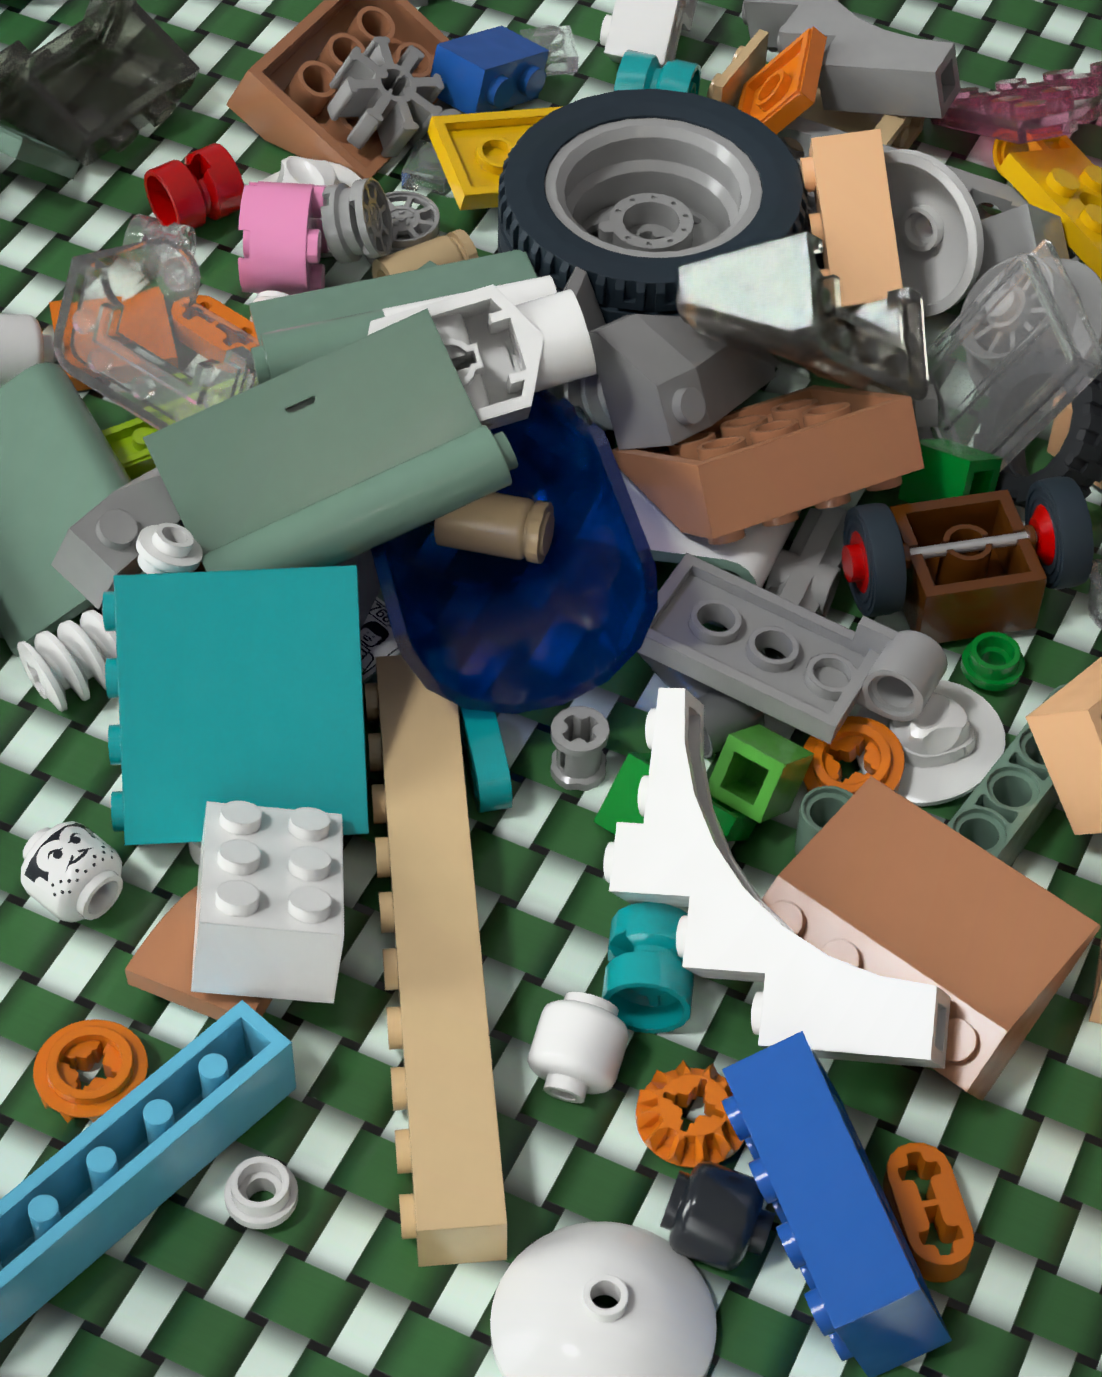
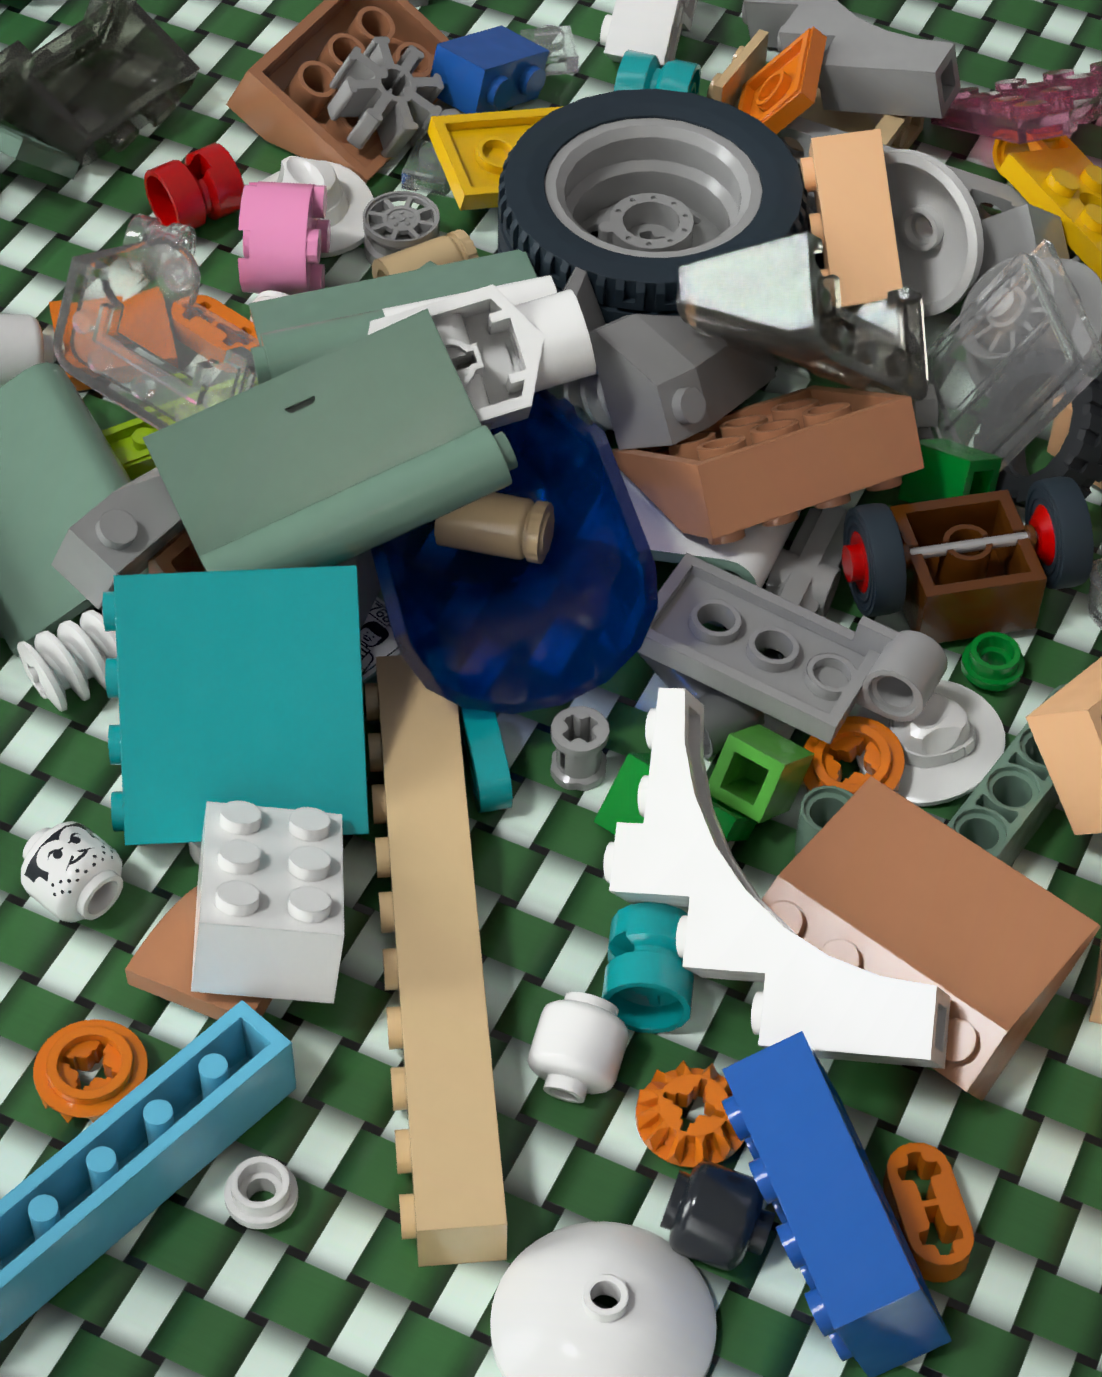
(167, 549): white plate -> none
(356, 222): light grey wheel -> none

